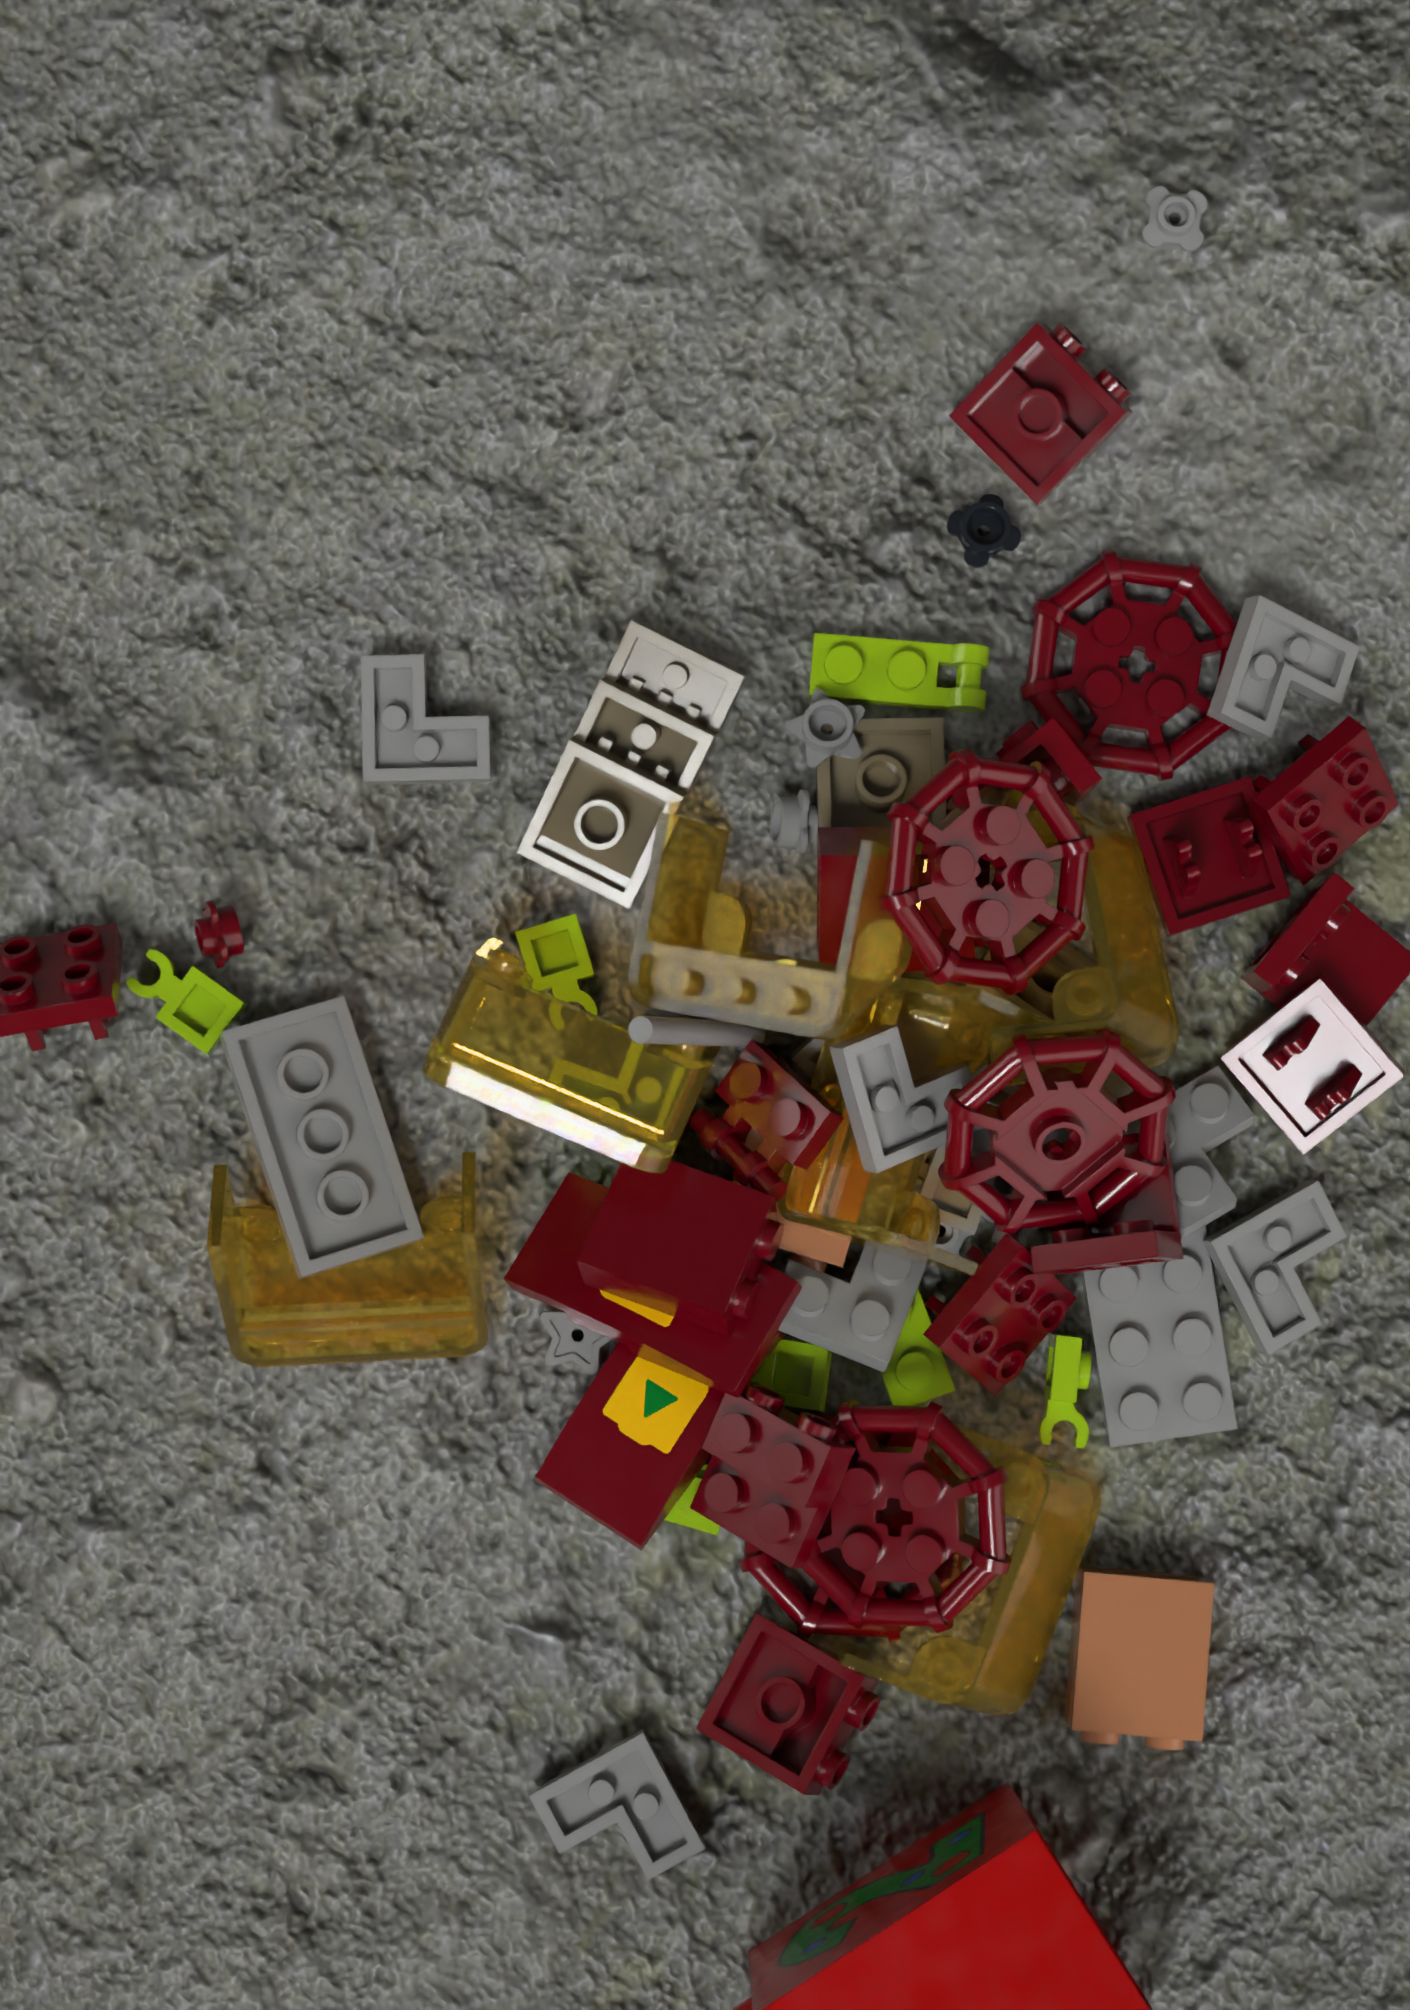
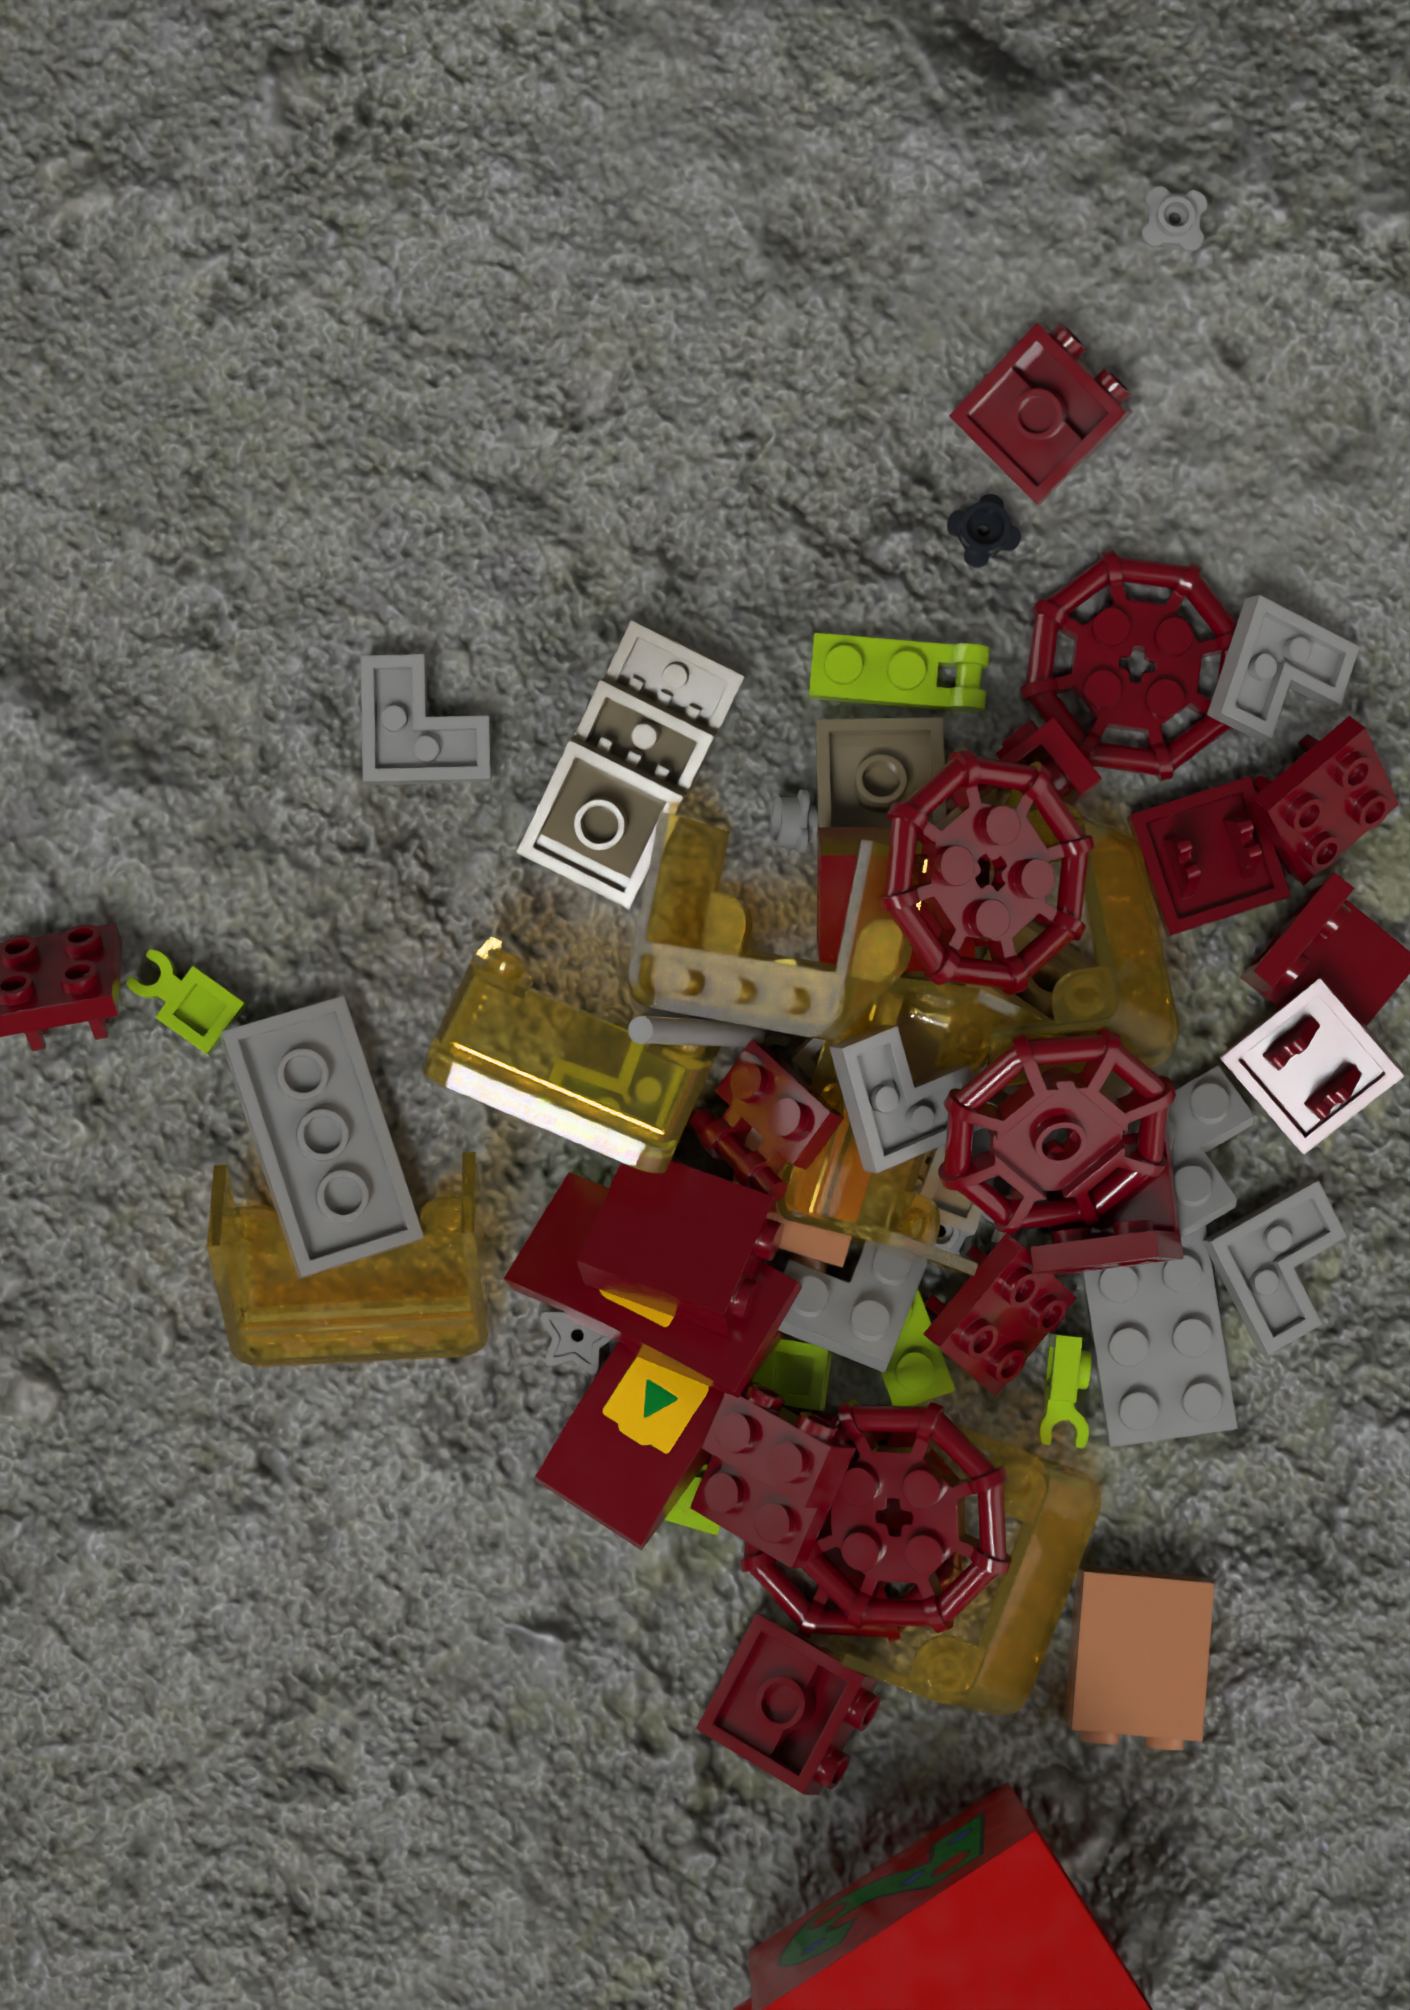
(218, 933): dark red plate -> none
(558, 959): lime plate -> none
(625, 1788): light grey plate -> none
(829, 712): light grey plate -> none

